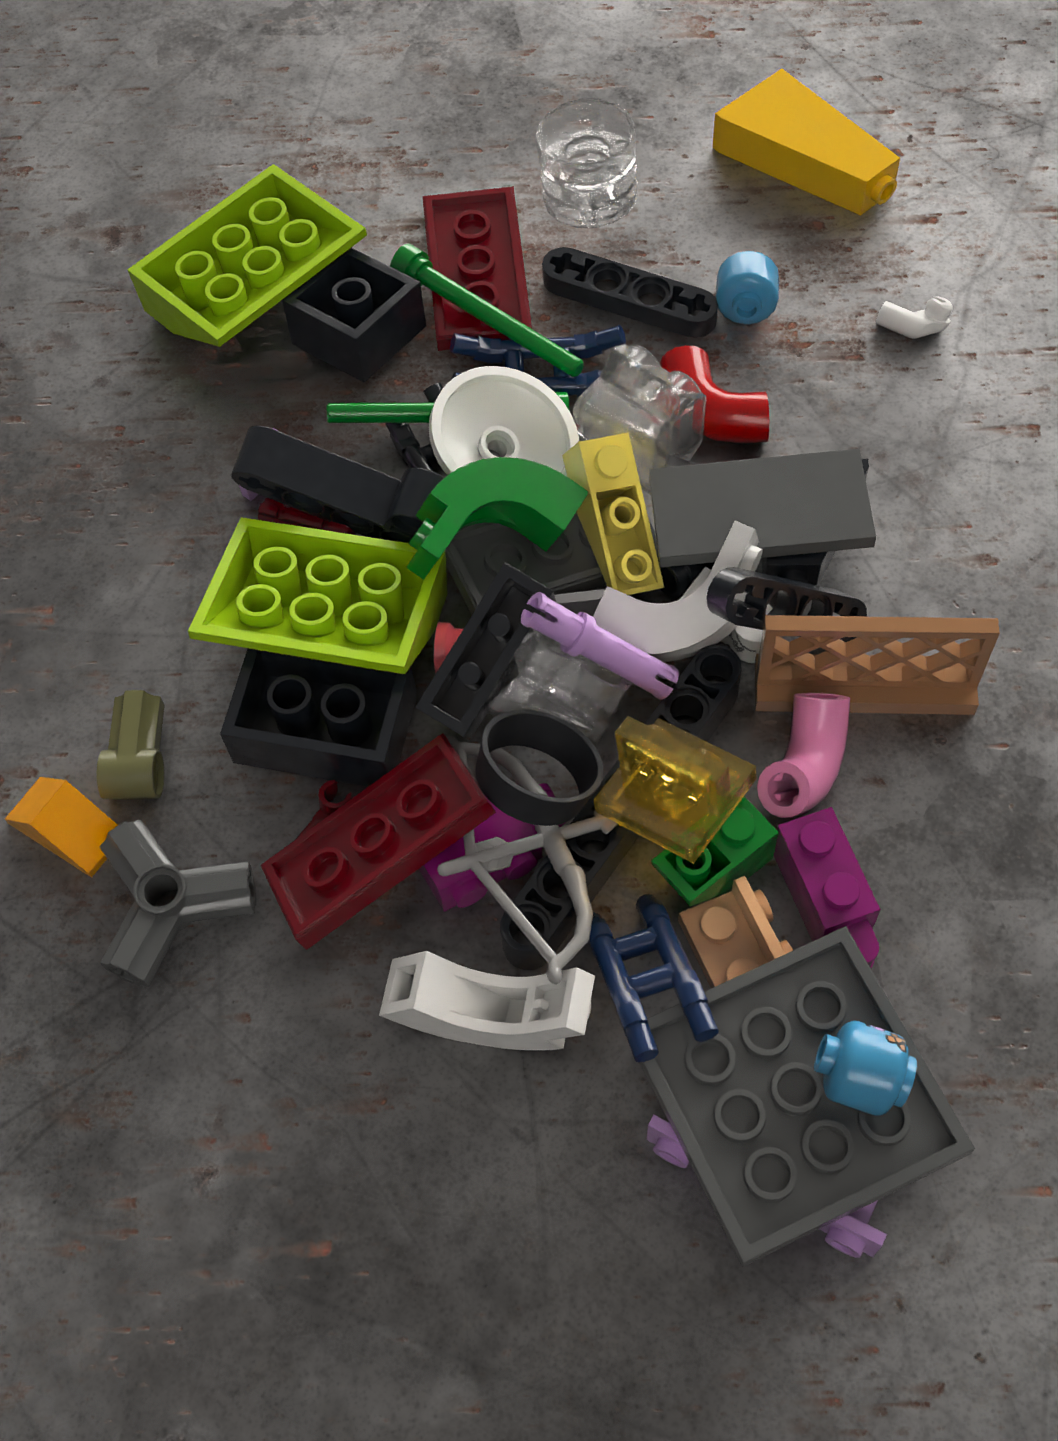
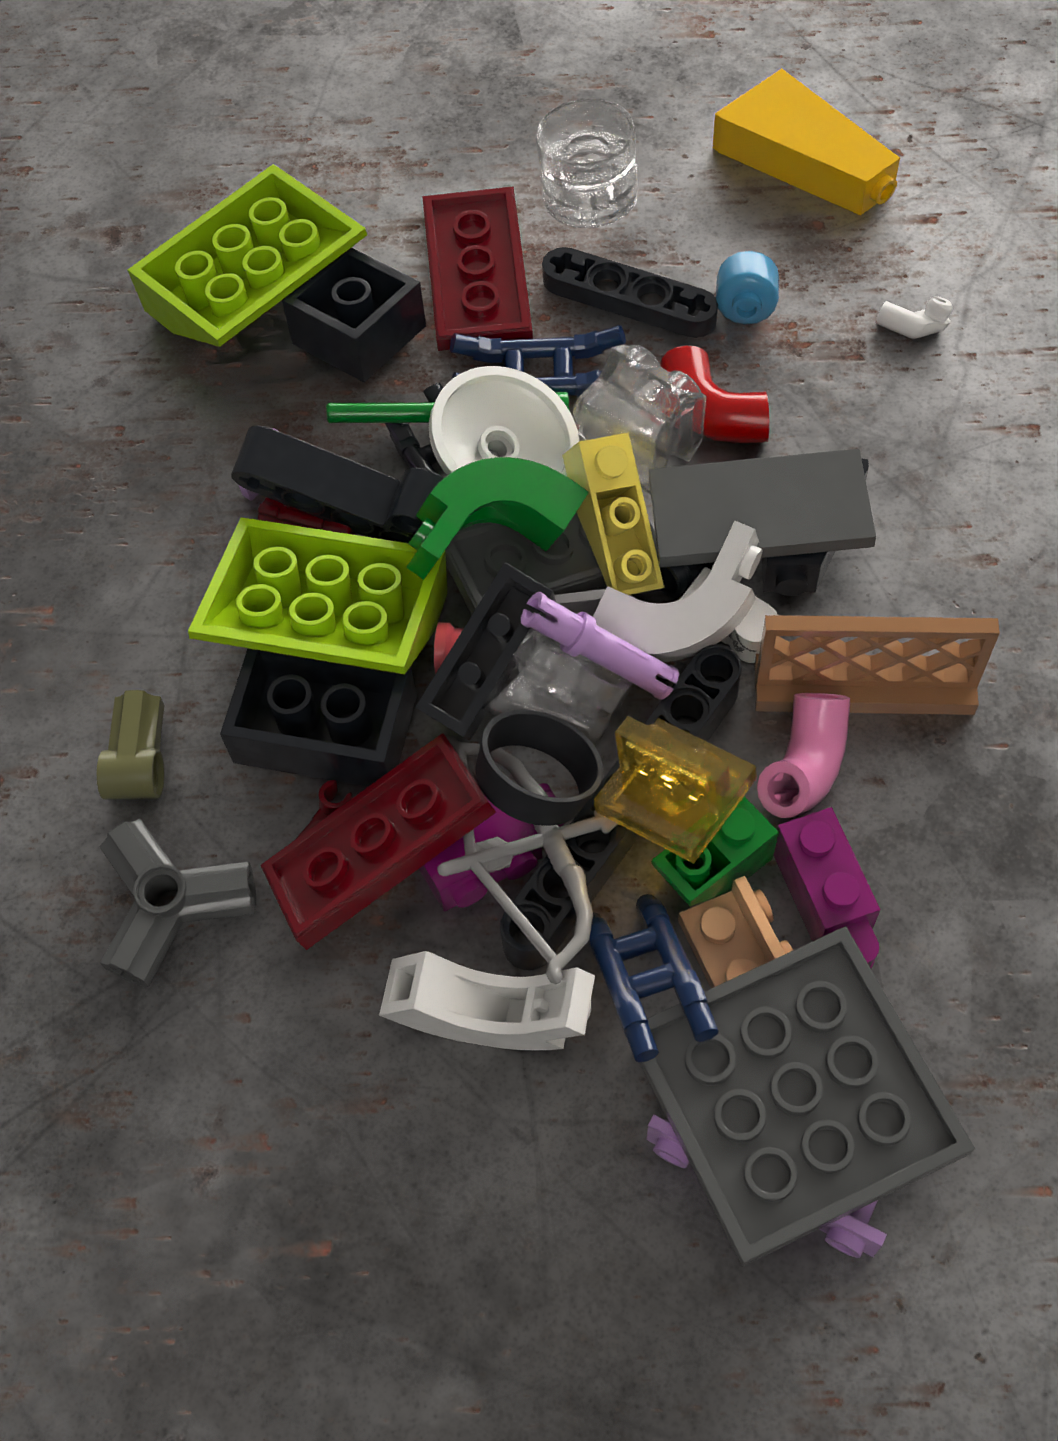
(63, 823): light orange slope -> none
(416, 264): green piece -> none
(791, 598): black beam -> none
(866, 1068): dark azure head -> none

